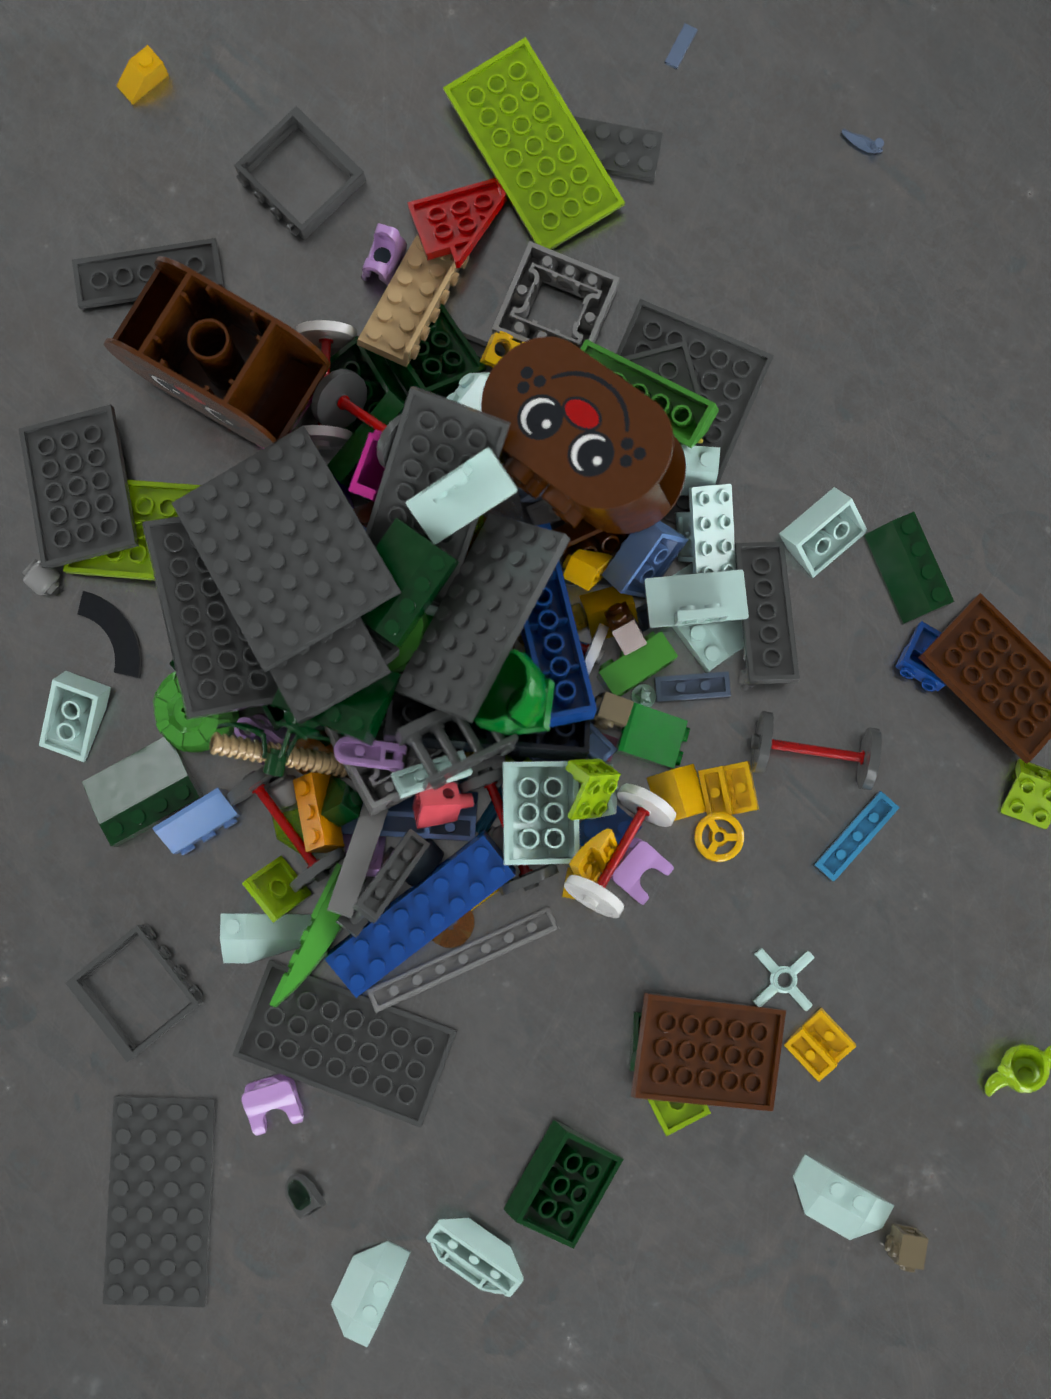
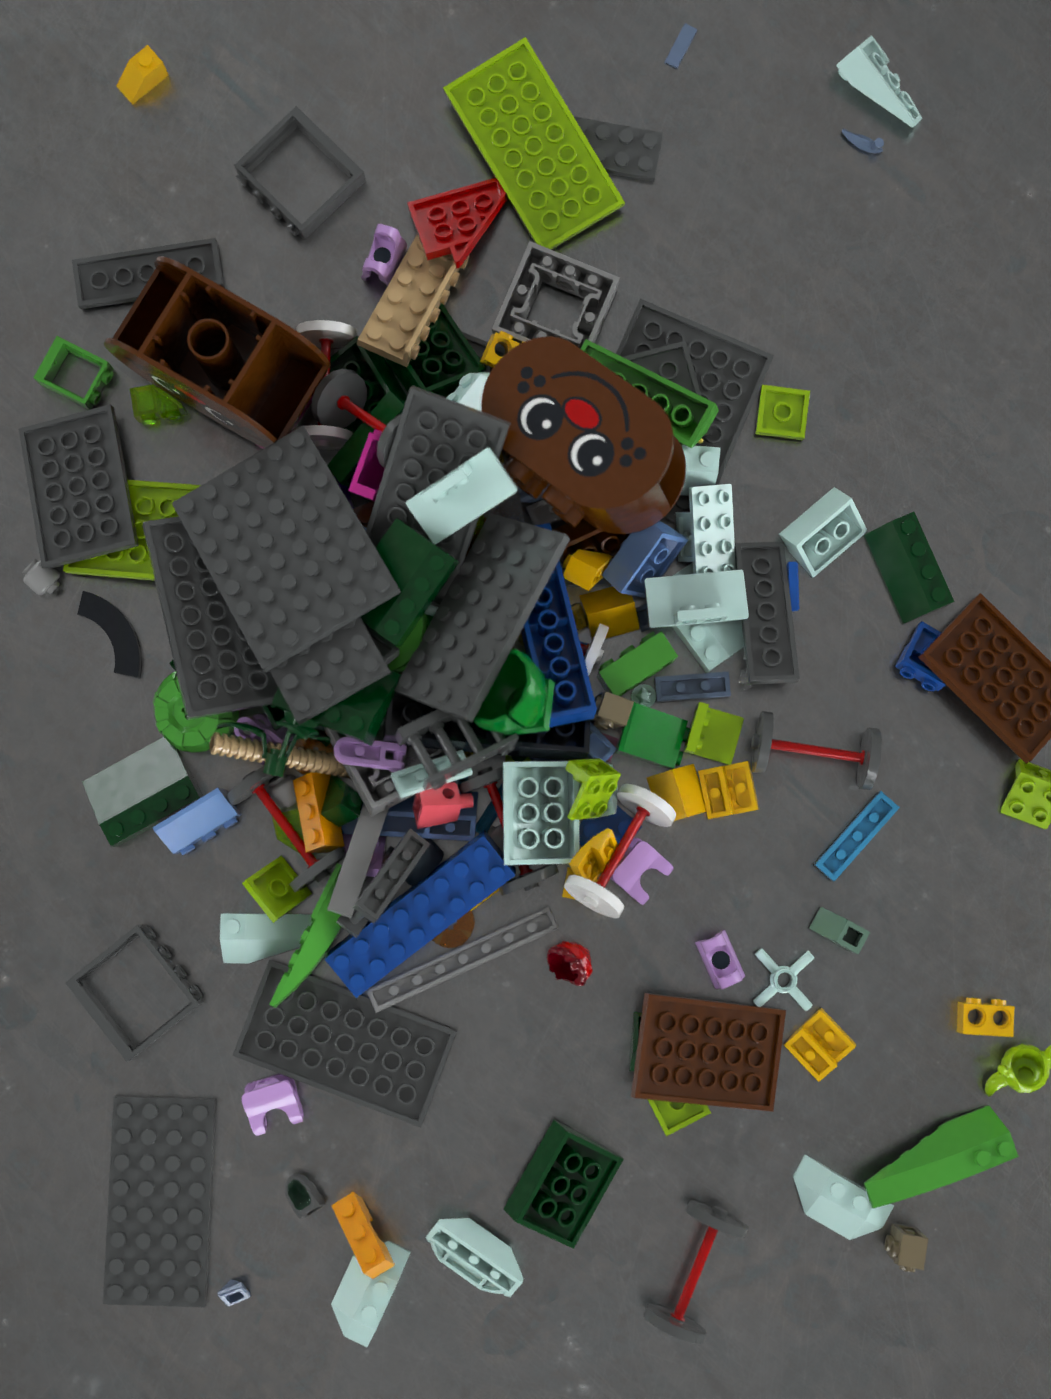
(53, 362): none -> bright green window
(73, 715): light aqua slope -> none
(153, 404): none -> clear neon green slope
(233, 1293): none -> sand blue slope
(365, 1243): none -> light orange arch
(570, 962): none -> dark red hair
(625, 627): brick -> none
(675, 1322): none -> dark grey piece
(710, 820): yellow piece -> none
(713, 734): none -> lime bracket
(720, 960): none -> lavender piece
(782, 412): none -> lime plate
(793, 579): none -> blue tile
(839, 930): none -> sand green slope
(867, 71): none -> light aqua wedge
(944, 1157): none -> bright green wedge
(984, 1023): none -> yellow brick

